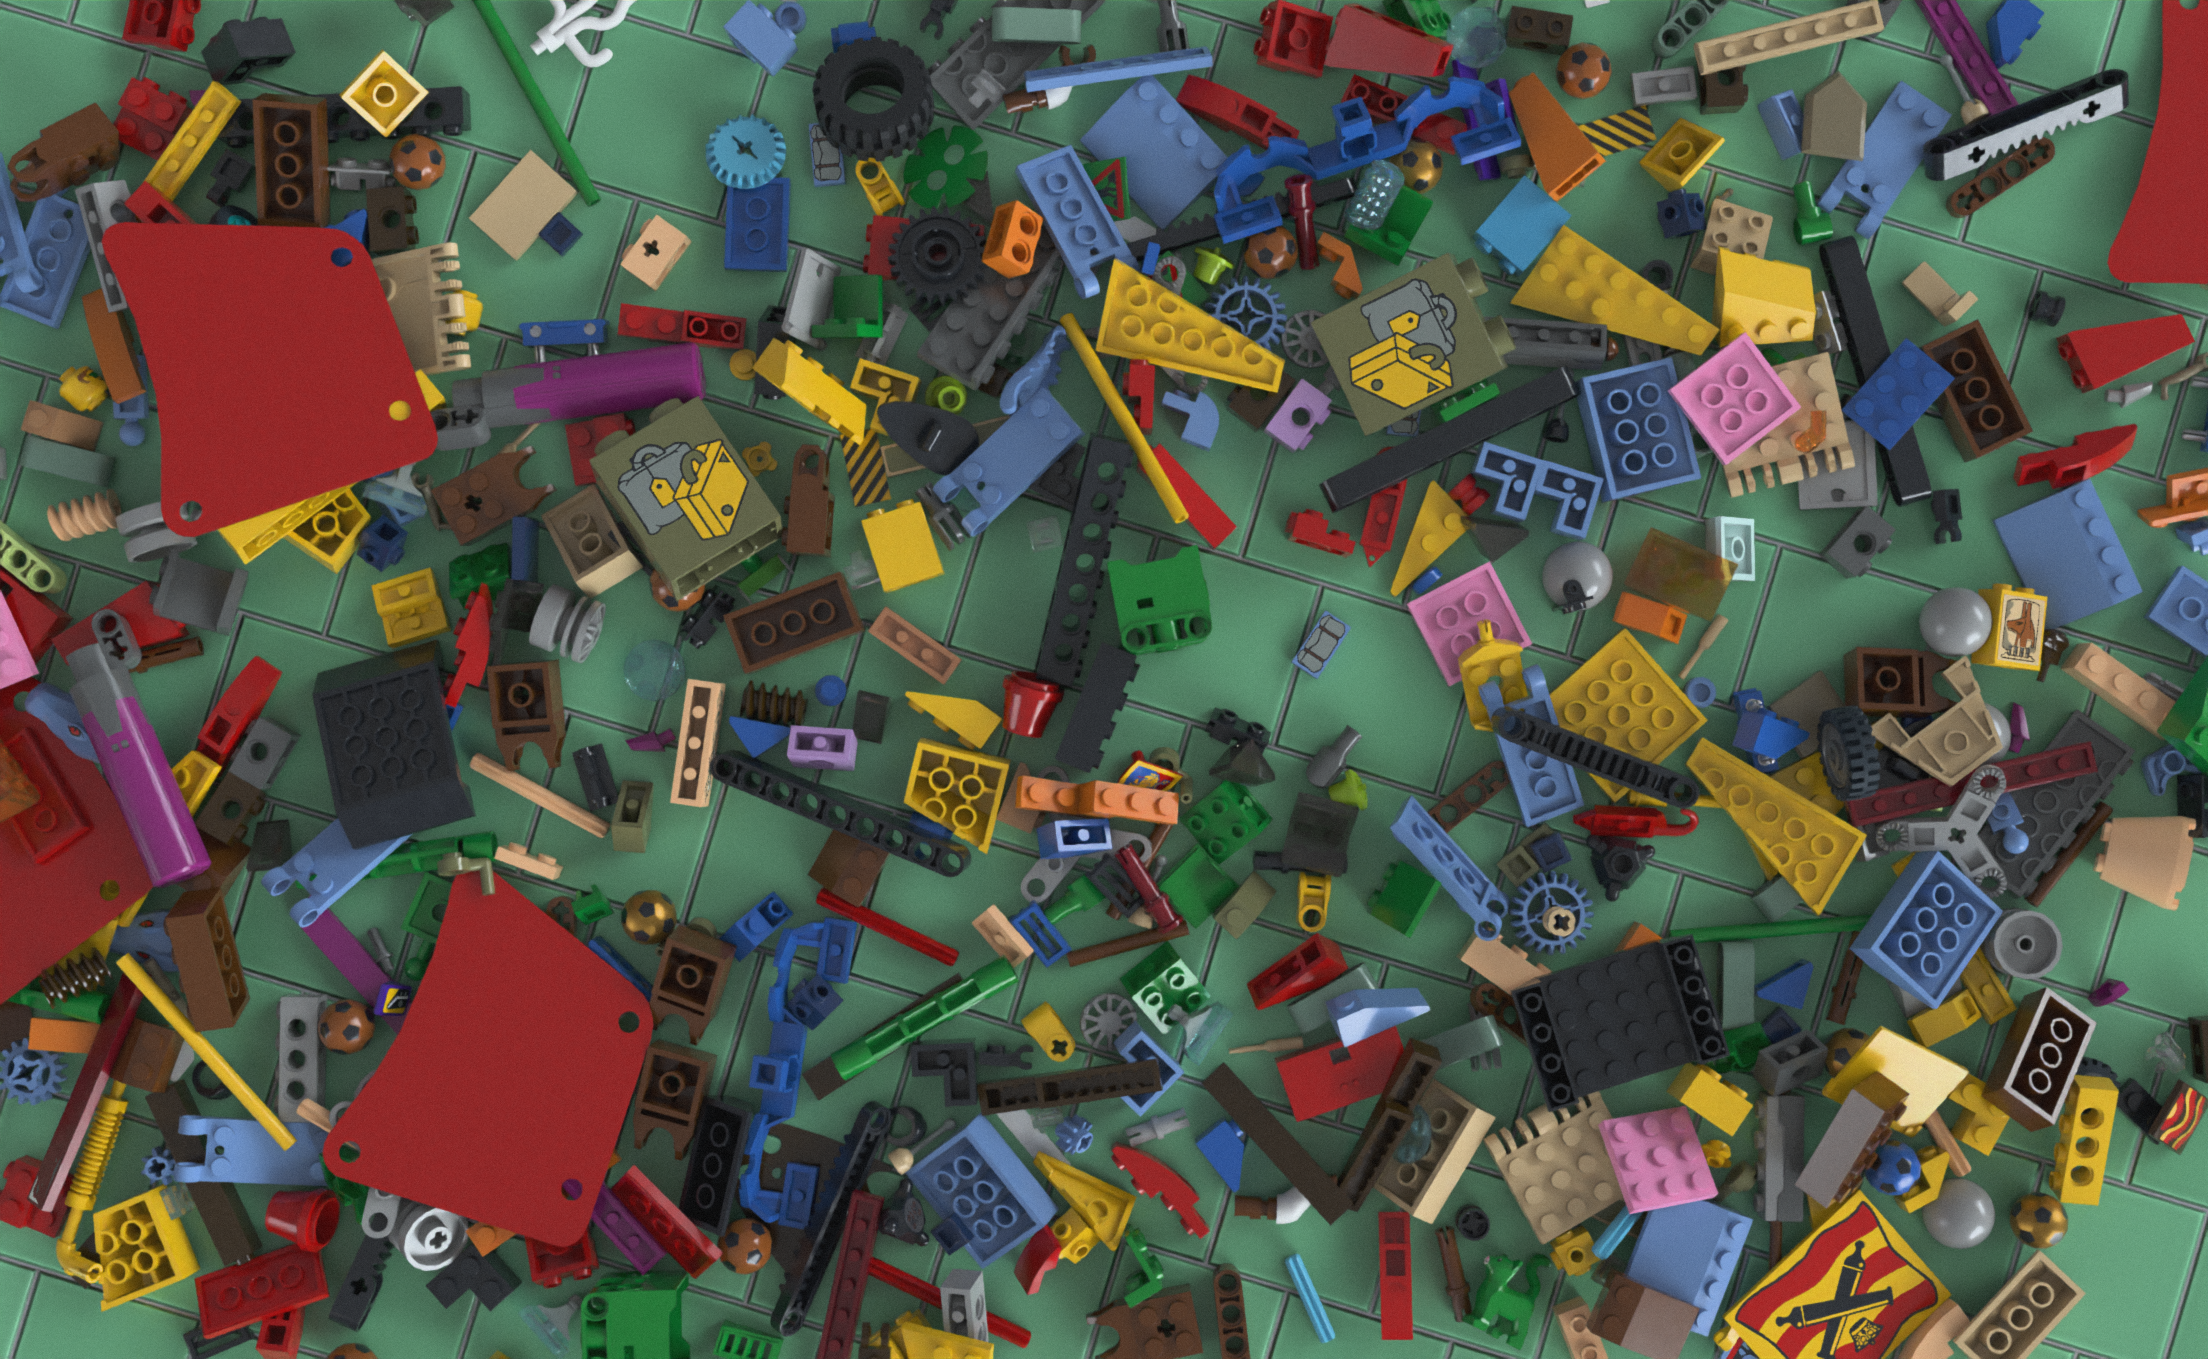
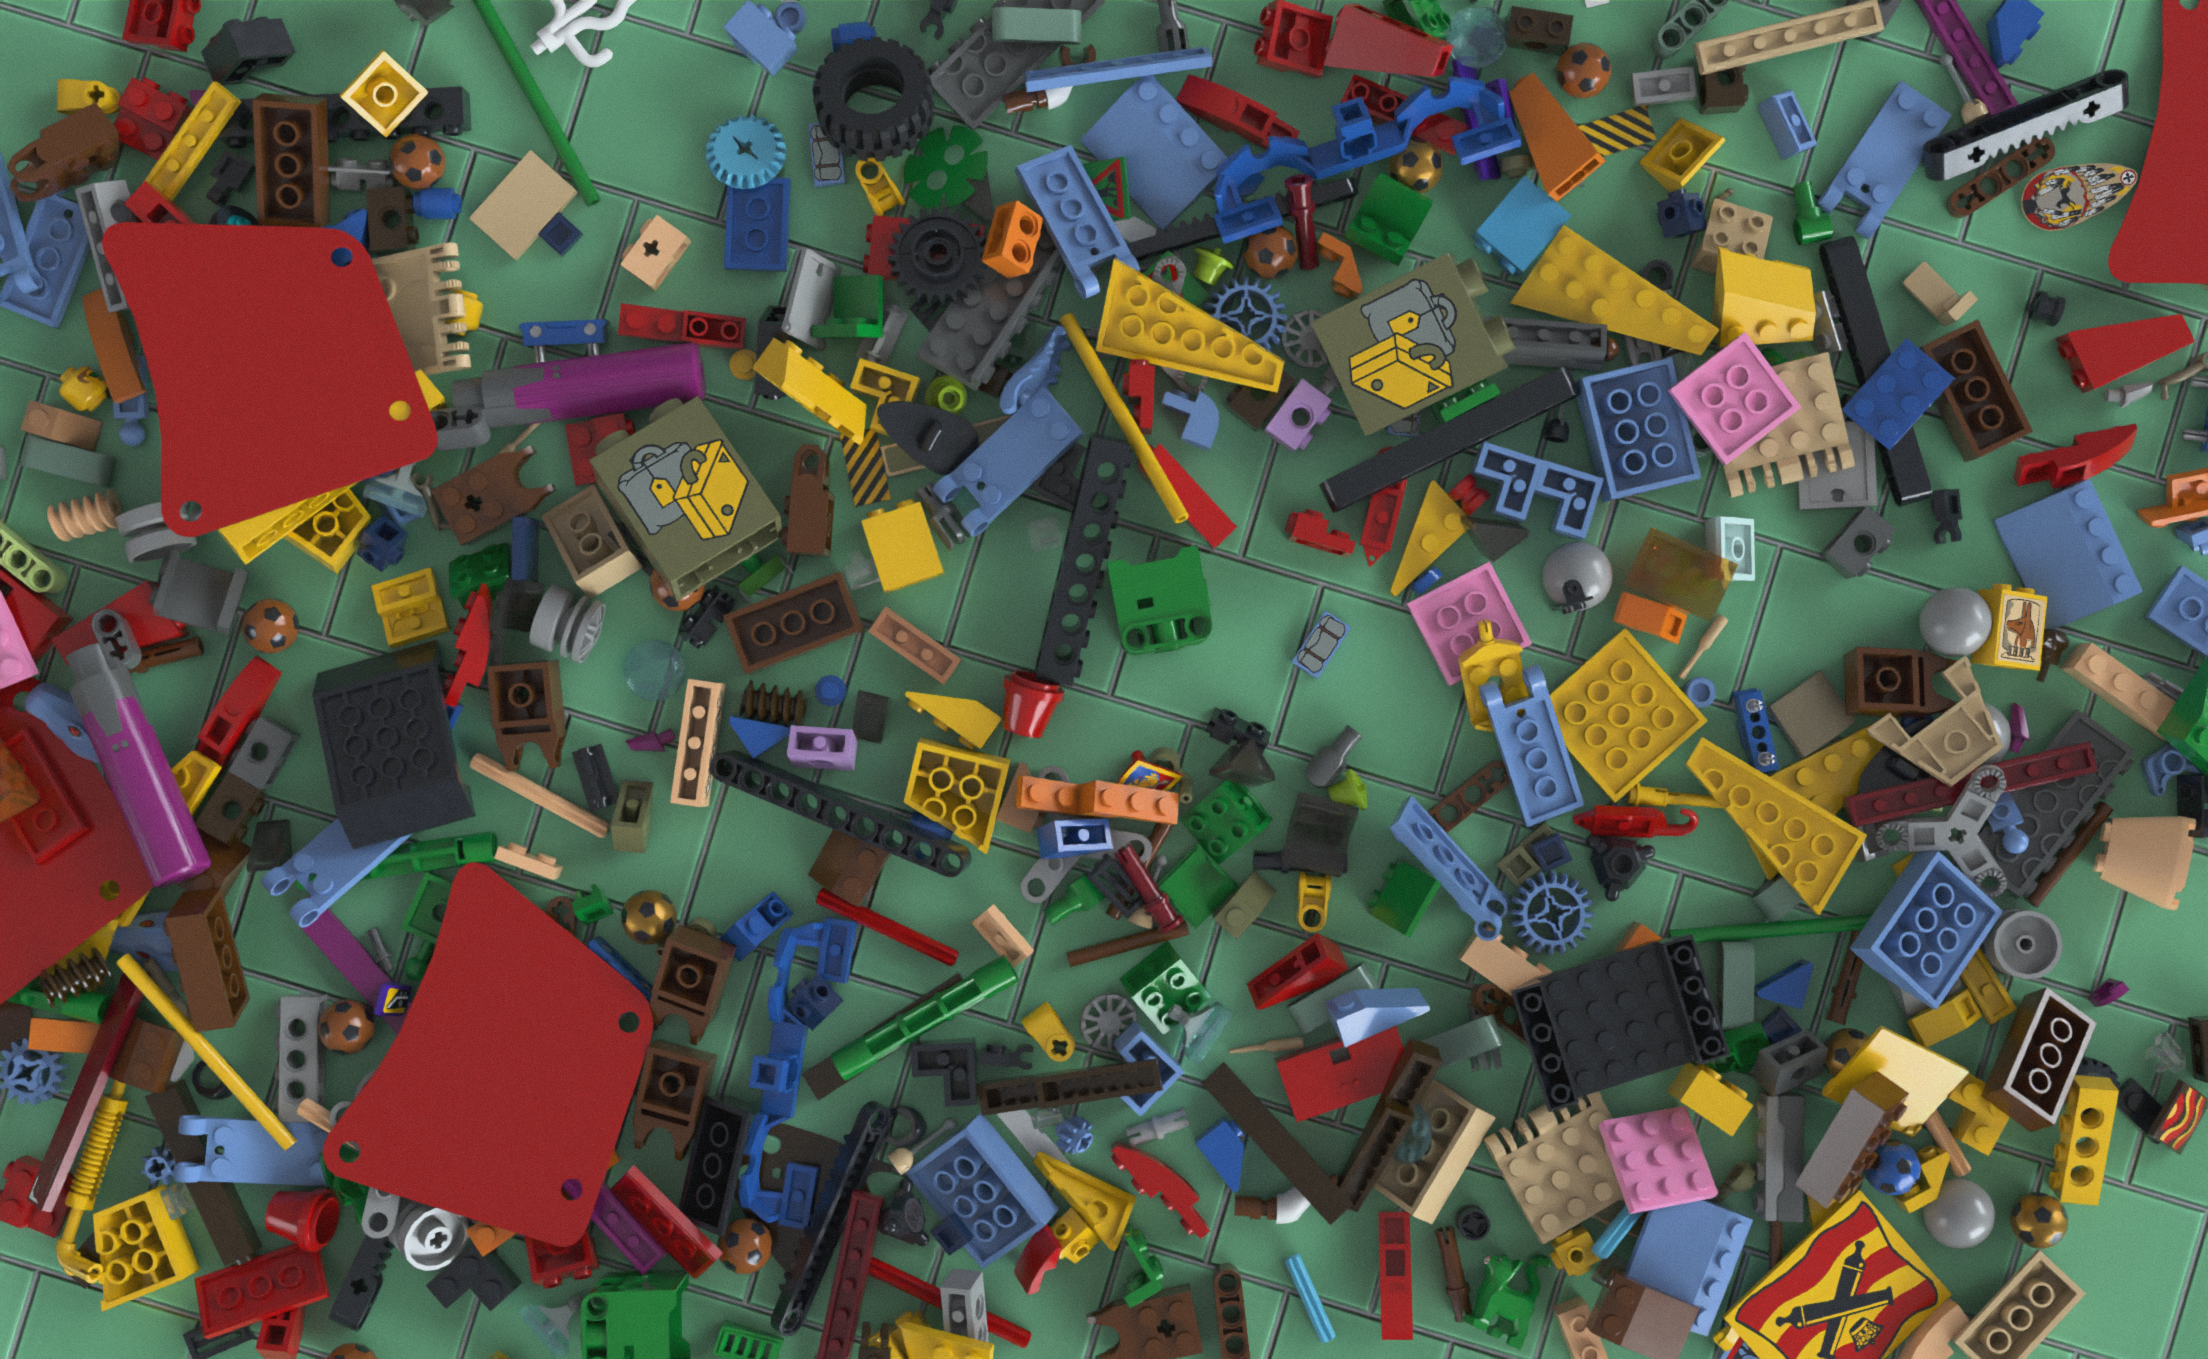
(78, 94): none -> yellow piece
(270, 626): none -> dark orange piece
(437, 203): none -> blue brick
(455, 864): olive plate -> none
(762, 450): yellow plate -> none
(986, 88): clear tile -> none
(1024, 913): blue tile -> none
(1096, 707): black brick -> none
(1150, 259): blue tile -> none
(1375, 195): clear light blue piece -> none
(1548, 921): tan bush -> none
(1595, 757): black gear -> none
(1717, 1154): yellow plate -> none
(1767, 736): blue slope -> none
(1814, 434): clear orange arm -> none
(1834, 120): dark tan tile -> none
(1848, 753): black wheel -> none
(2074, 193): none -> shield

